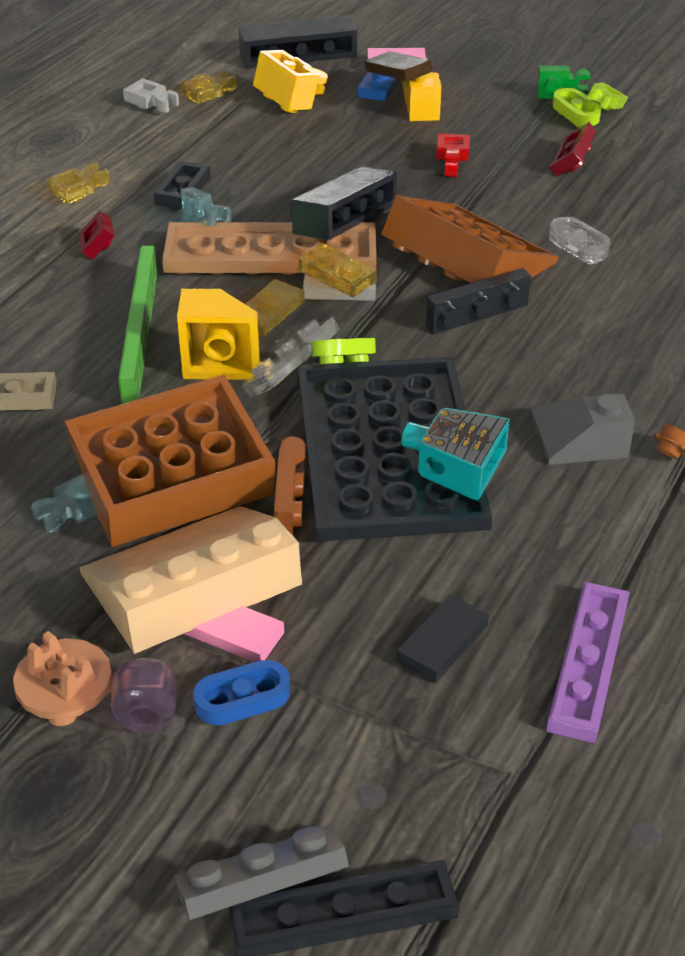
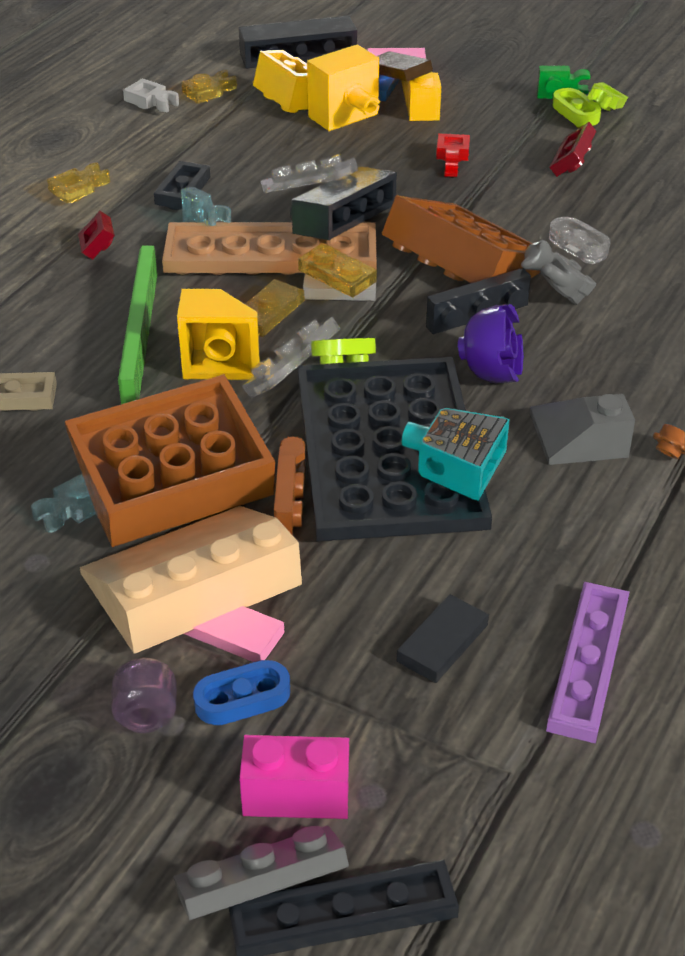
(78, 669): nougat plate -> none
(295, 777): none -> dark pink brick
(309, 173): none -> clear plate
(343, 87): none -> yellow brick
(492, 345): none -> dark purple cylinder
(558, 271): none -> dark grey animal

